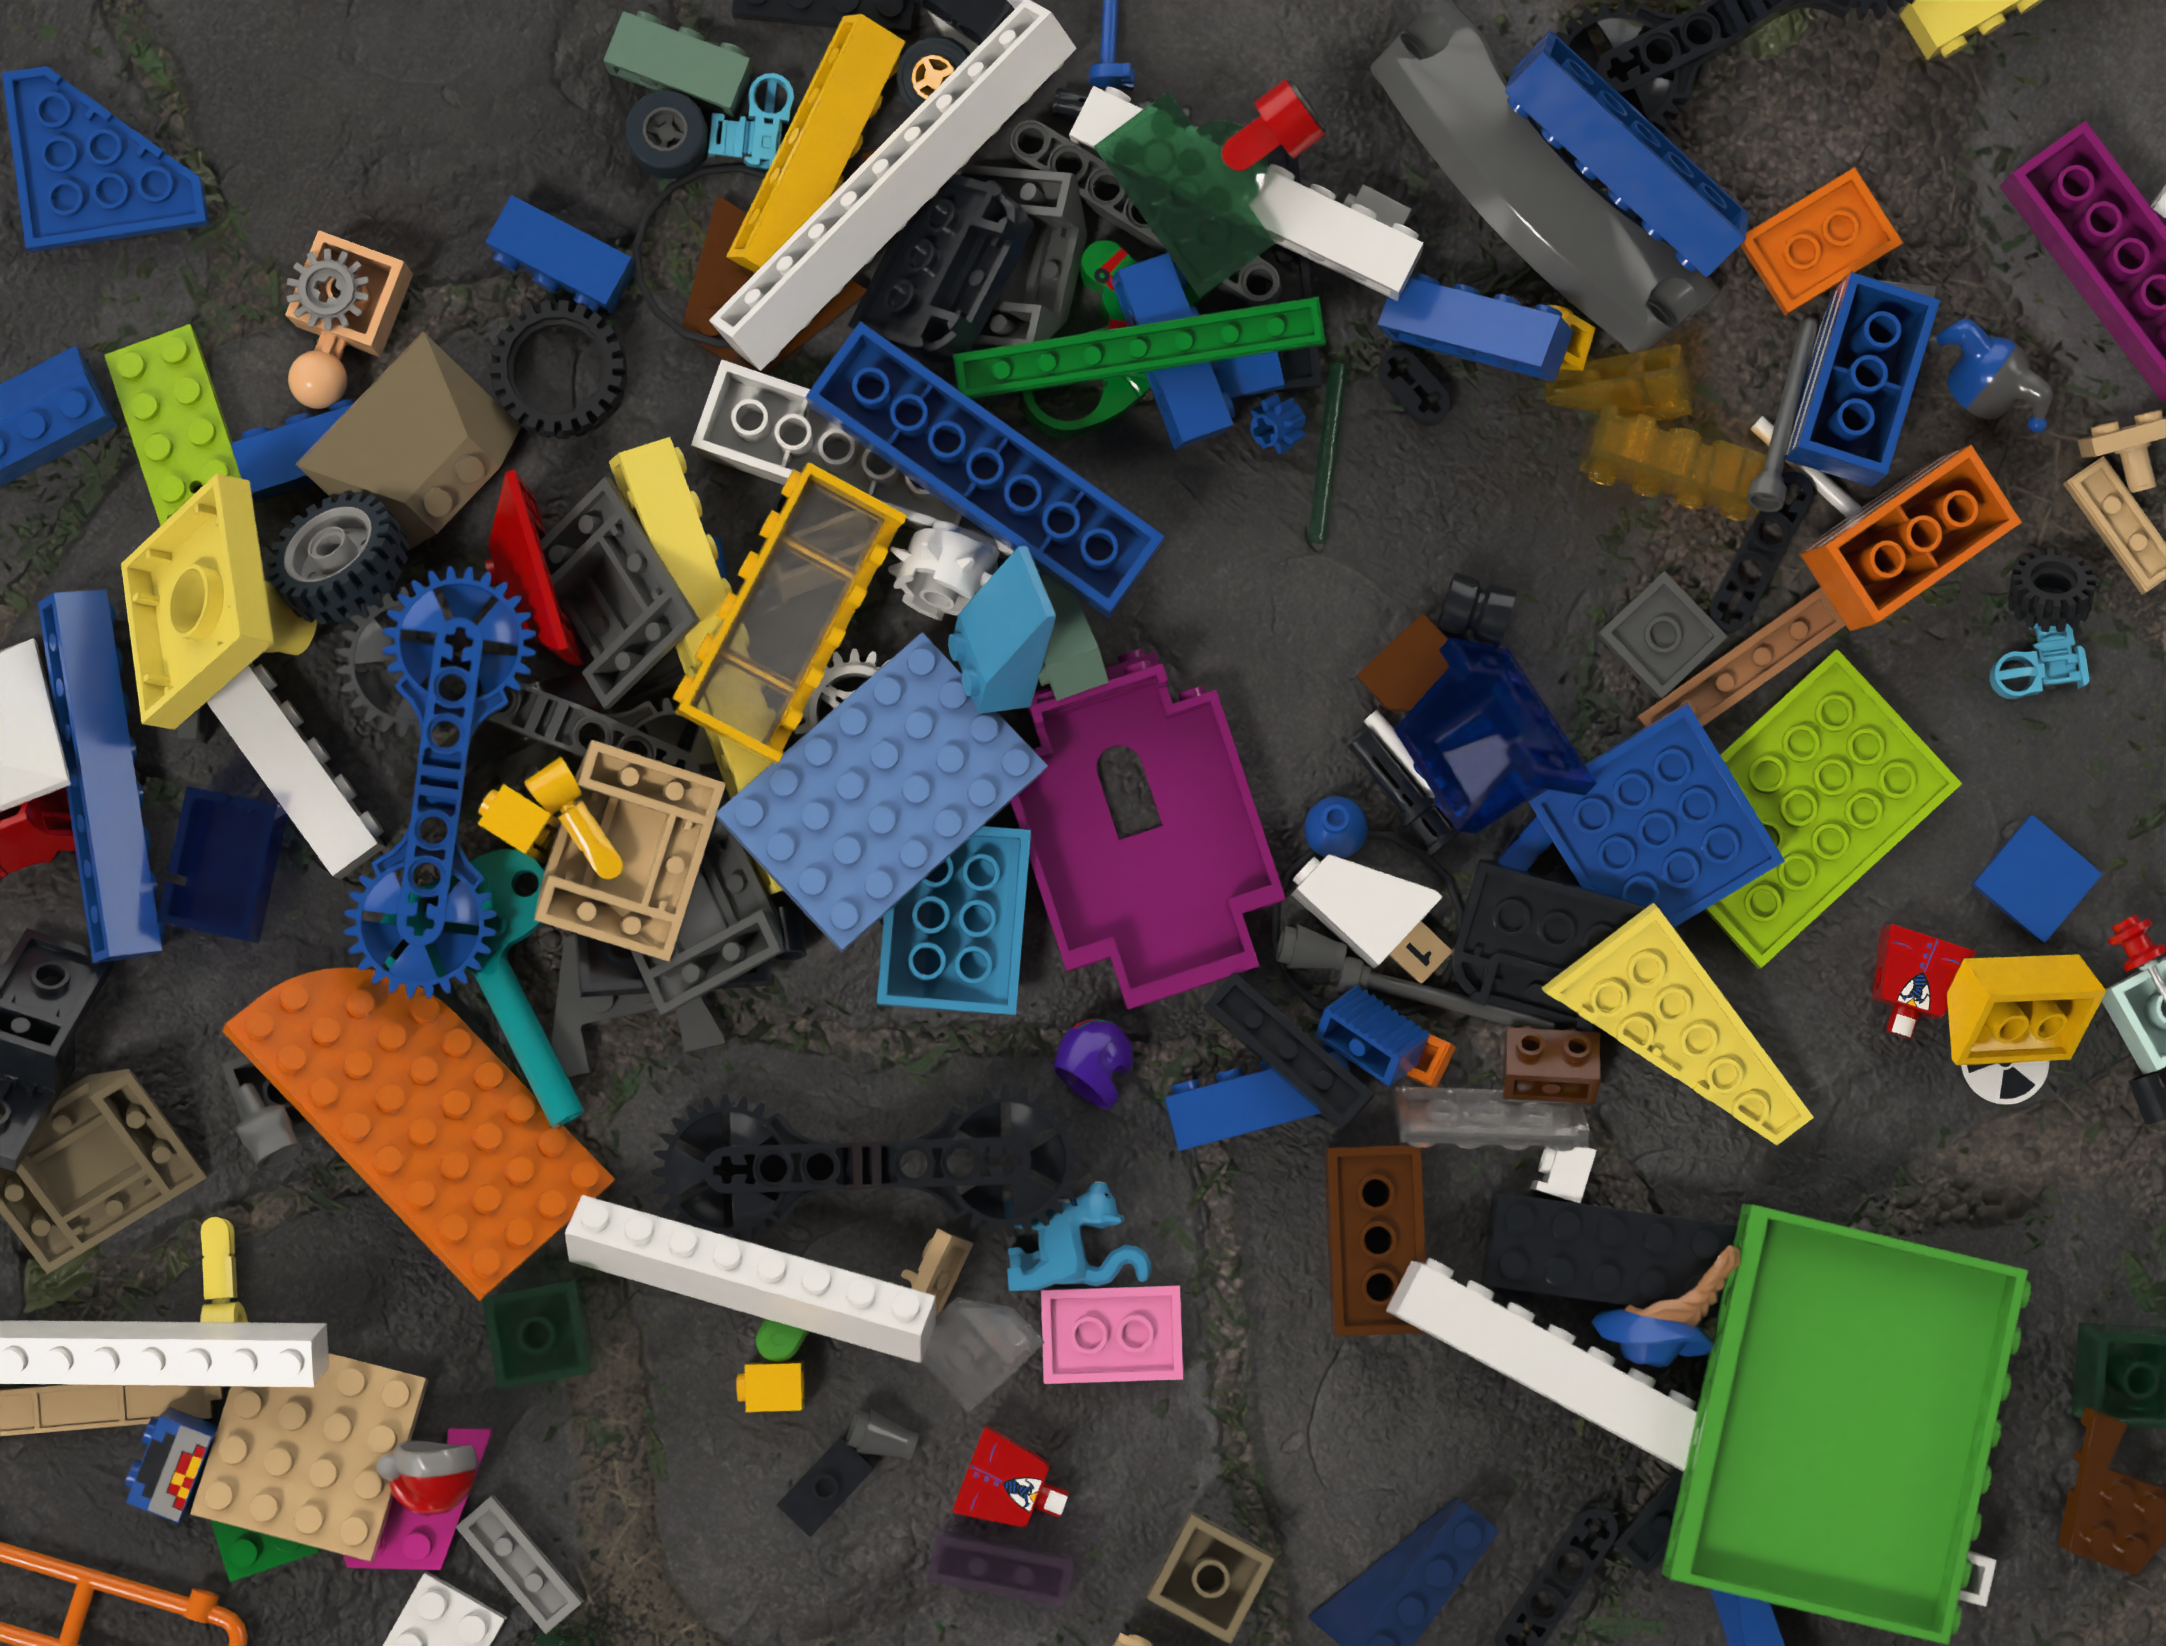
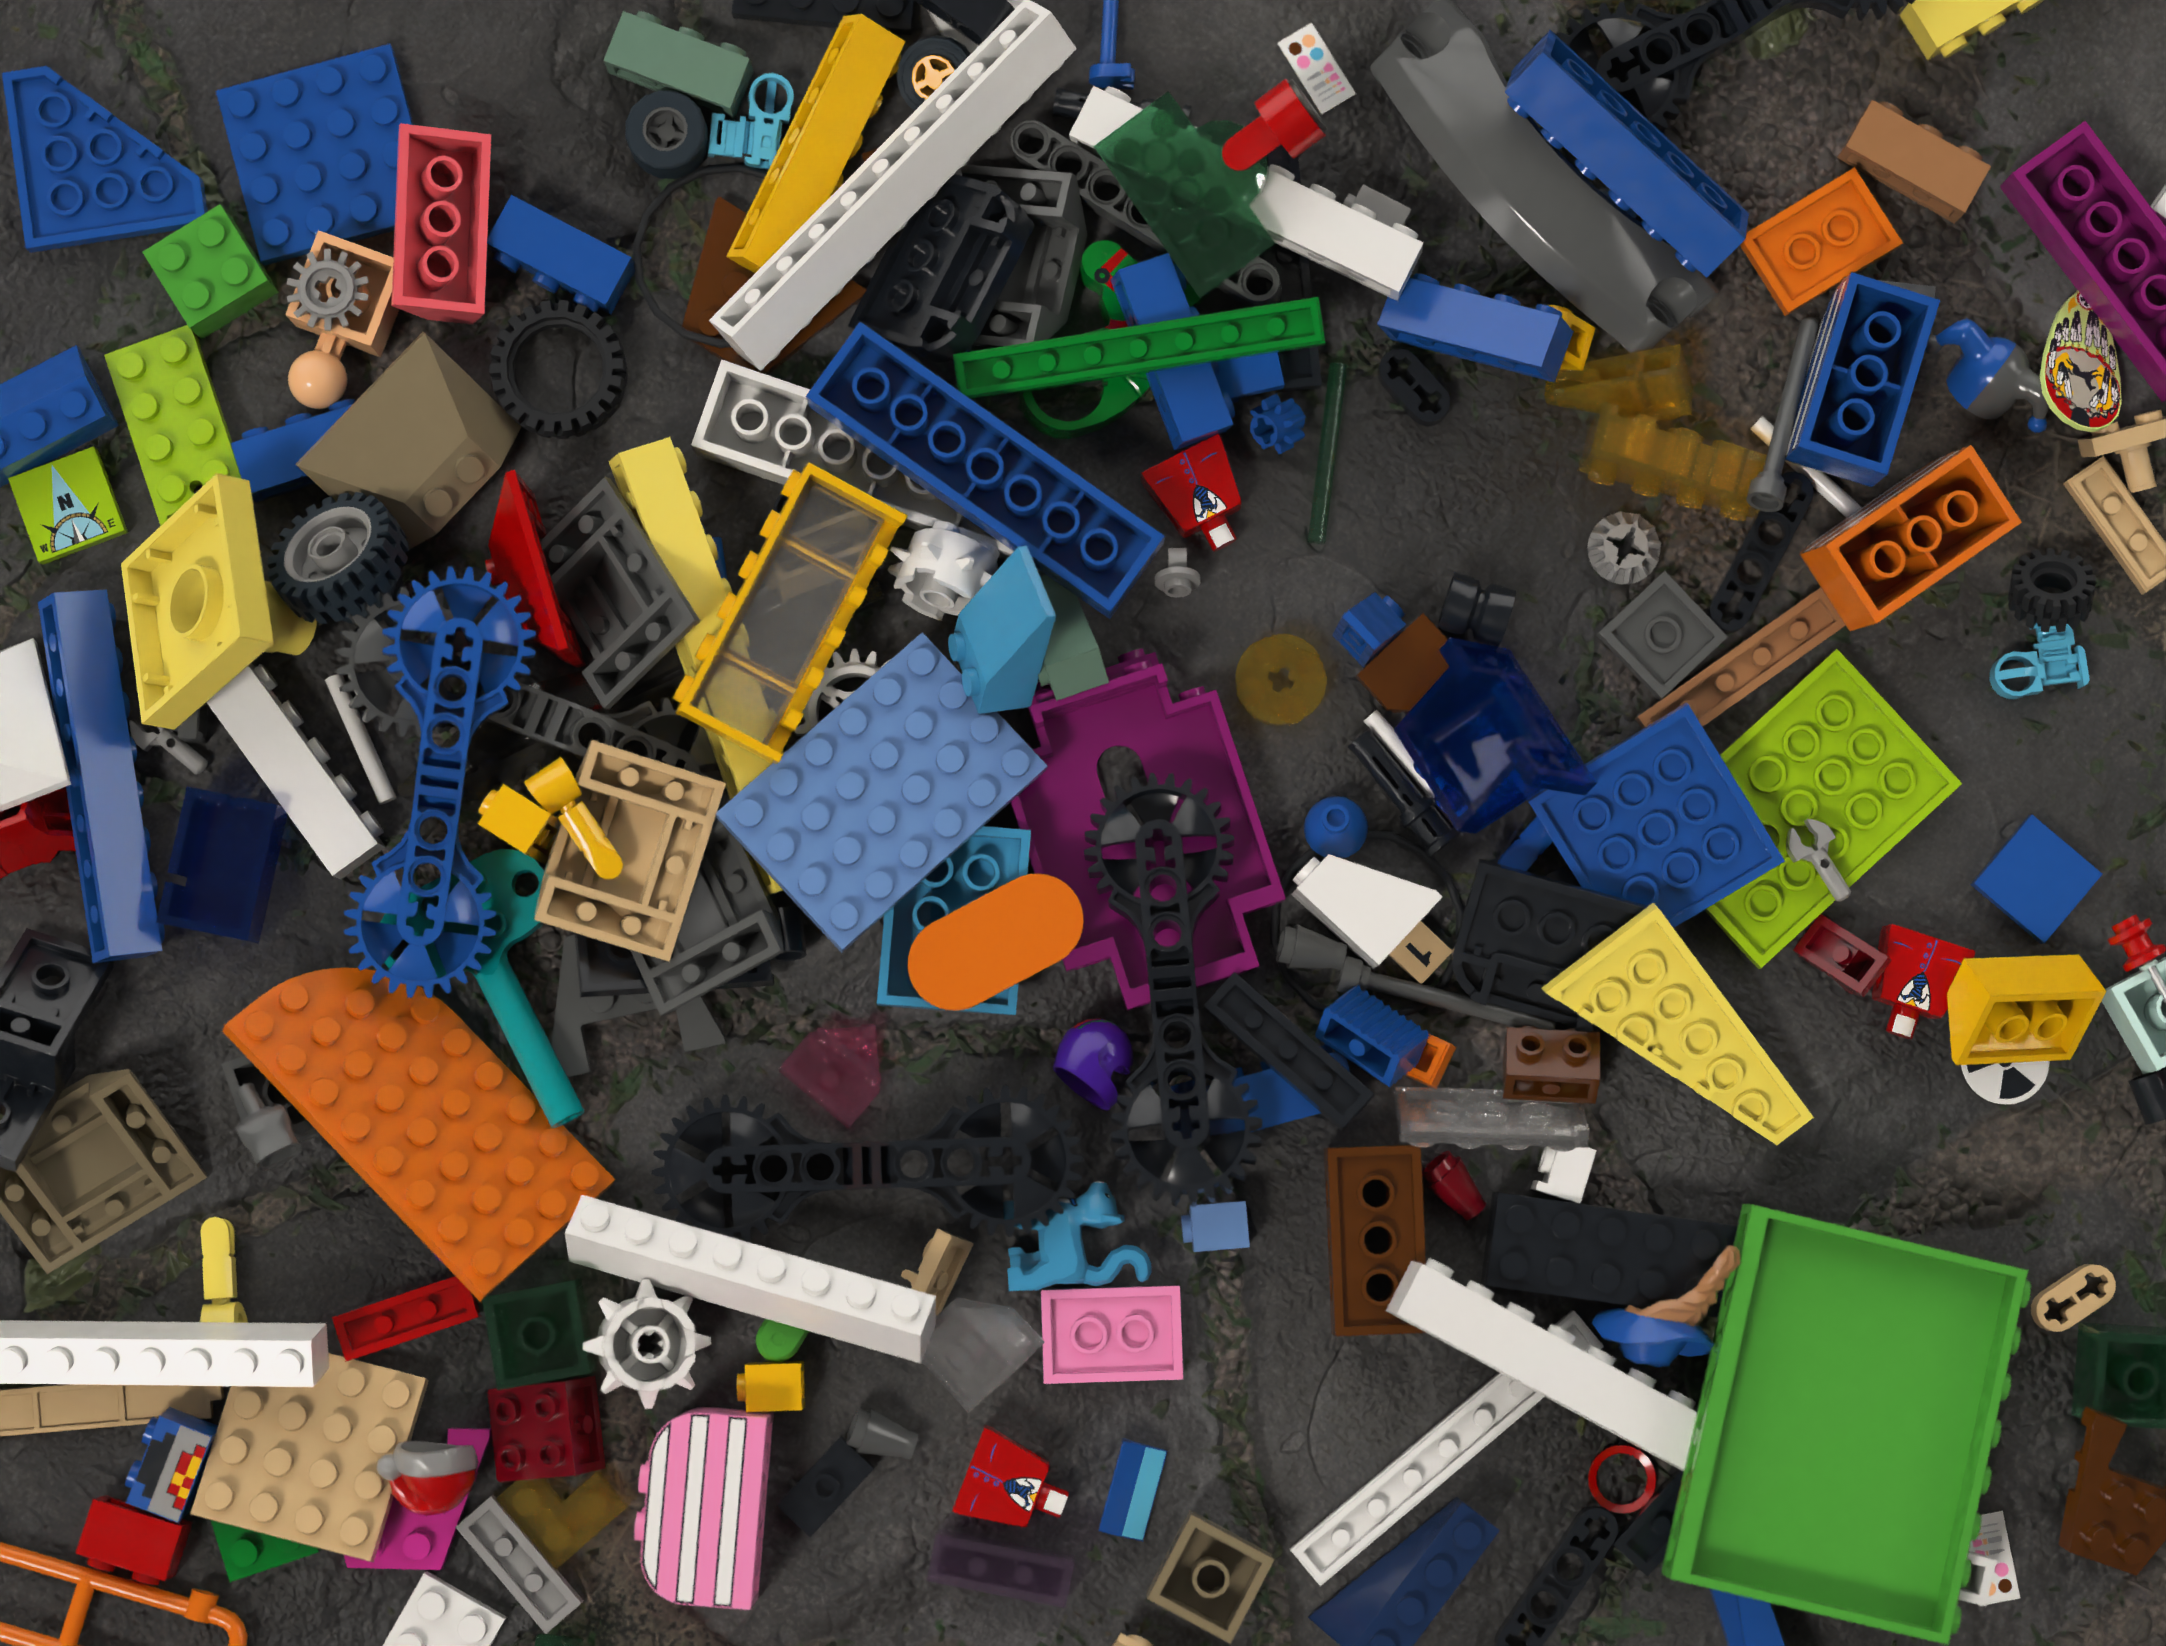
(68, 505): none -> lime tile
(132, 1540): none -> red brick
(171, 743): none -> light grey bar
(210, 272): none -> bright green brick
(318, 150): none -> blue plate
(361, 740): none -> white bar
(405, 1317): none -> red plate
(441, 223): none -> coral slope
(546, 1430): none -> dark red bracket
(558, 1525): none -> clear yellow plate
(673, 1342): none -> white brick
(706, 1507): none -> brick
(837, 1070): none -> clear pink slope
(995, 942): none -> orange tile
(1132, 1490): none -> slope
(1172, 988): none -> black beam
(1177, 578): none -> light grey plate
(1197, 491): none -> red torso
(1216, 1226): none -> medium blue brick
(1304, 669): none -> clear yellow plate
(1316, 68): none -> white sticker
(1369, 627): none -> blue slope
(1423, 1467): none -> white tile
(1453, 1184): none -> dark red cone
(1604, 554): none -> light grey gear
(1650, 1483): none -> red piece
(1818, 857): none -> light grey bar
(1842, 956): none -> dark red slope
(1914, 160): none -> medium nougat brick
(1995, 1544): none -> white sticker
(2080, 1306): none -> tan beam
(2081, 368): none -> shield

